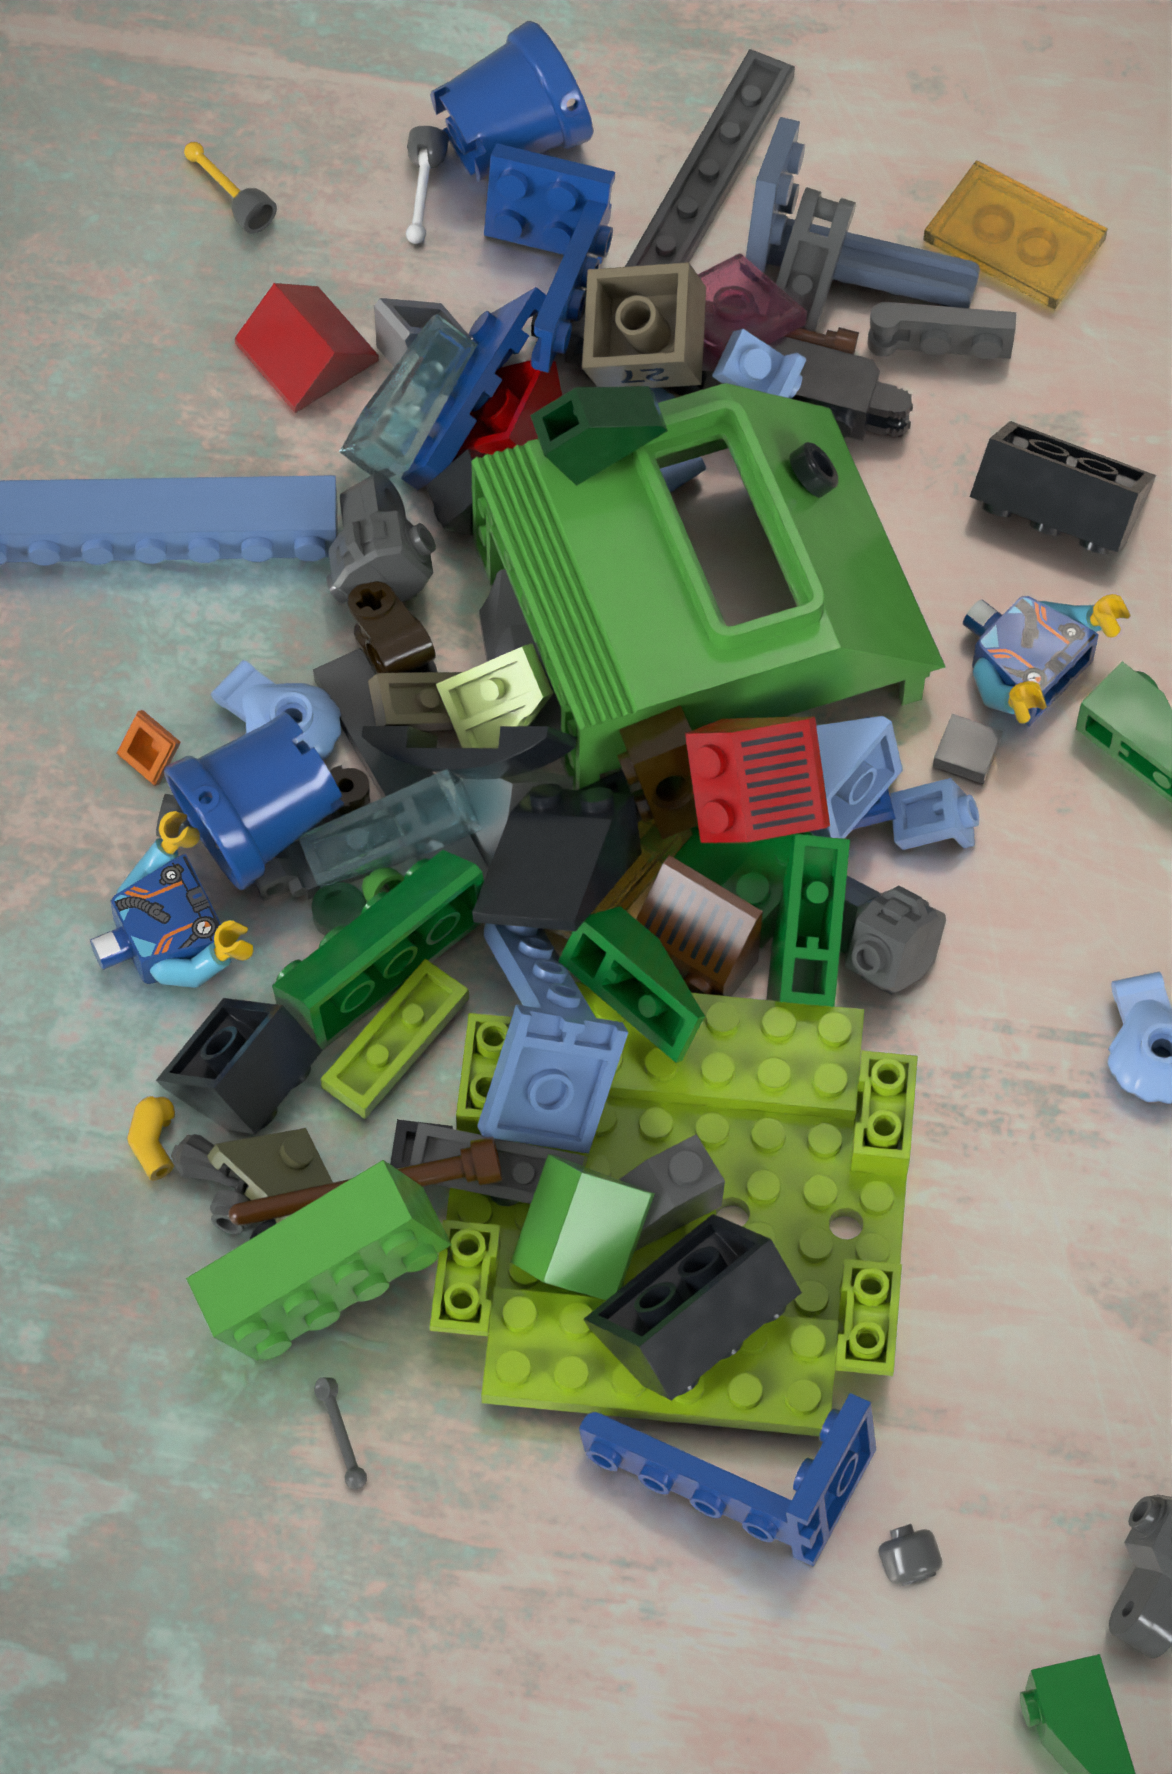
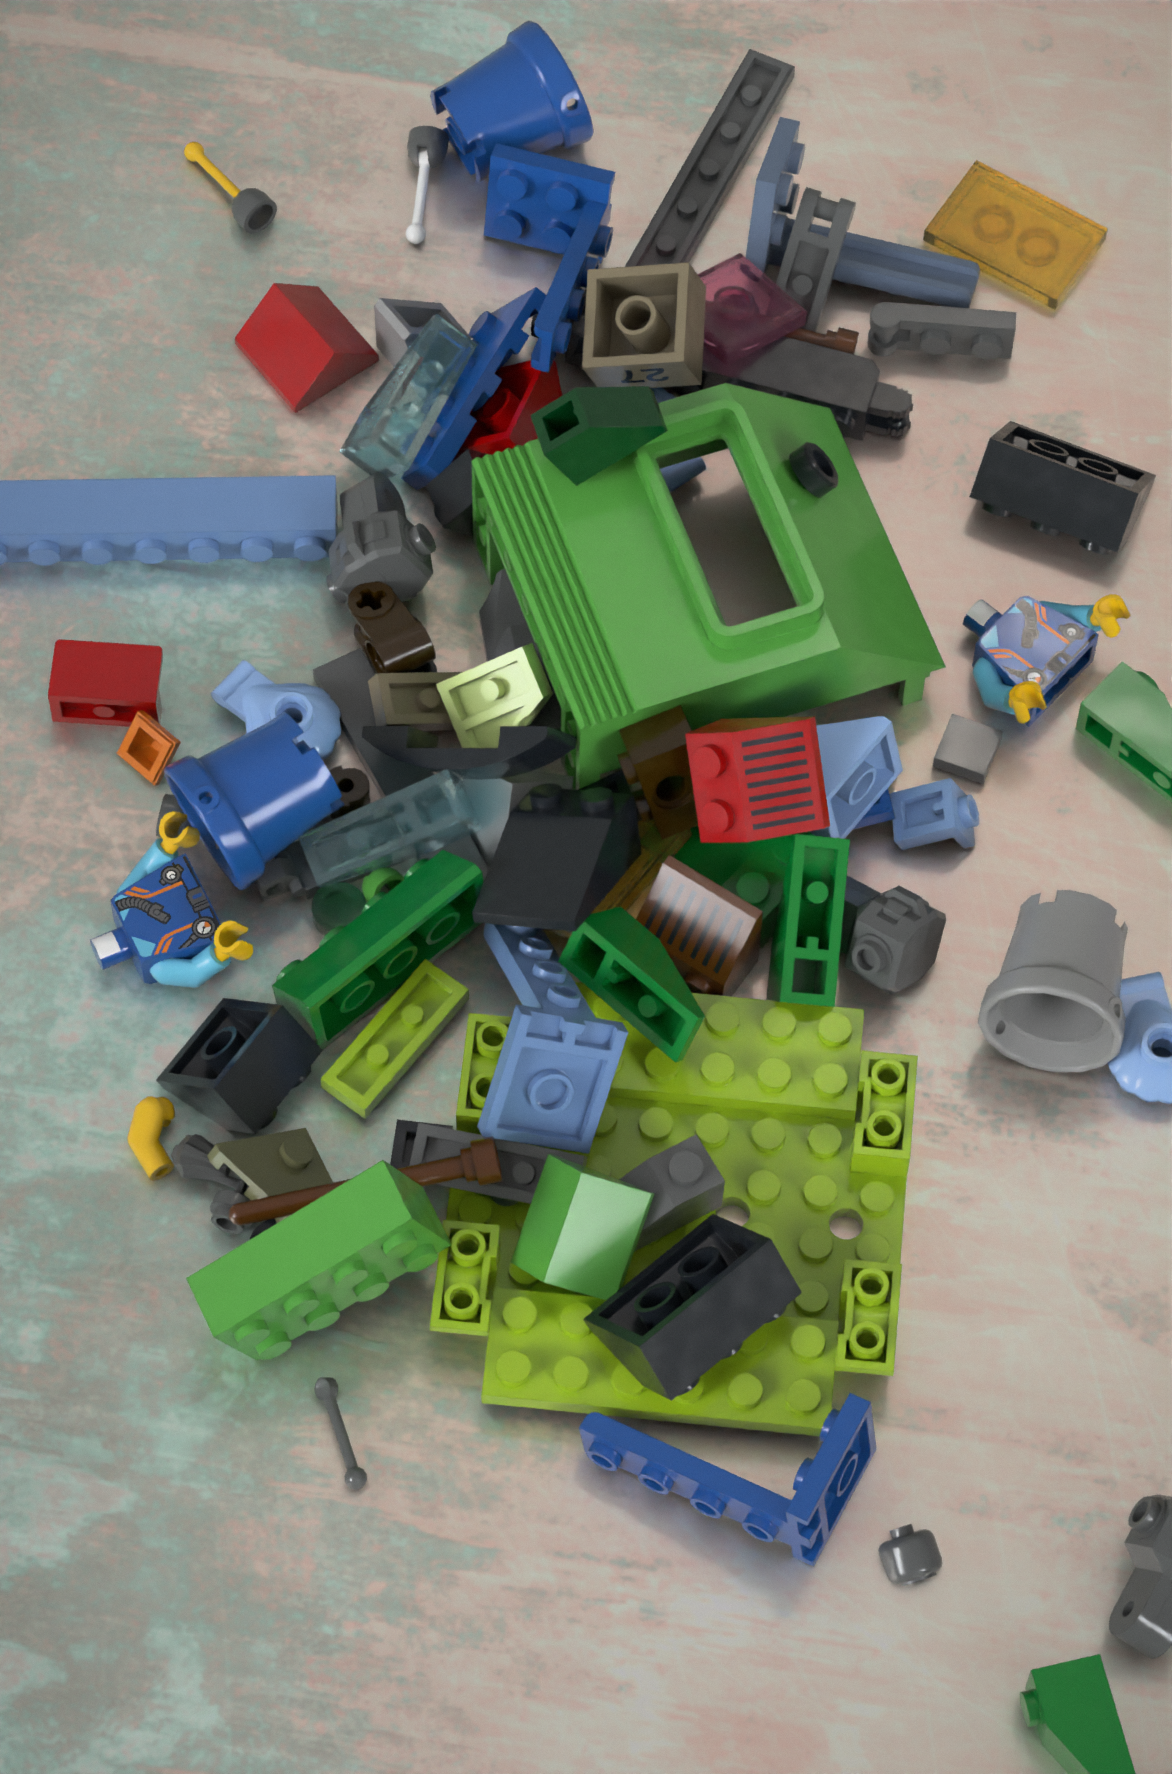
(104, 682): none -> red panel
(758, 366): light blue bracket -> none
(1059, 986): none -> light grey piece

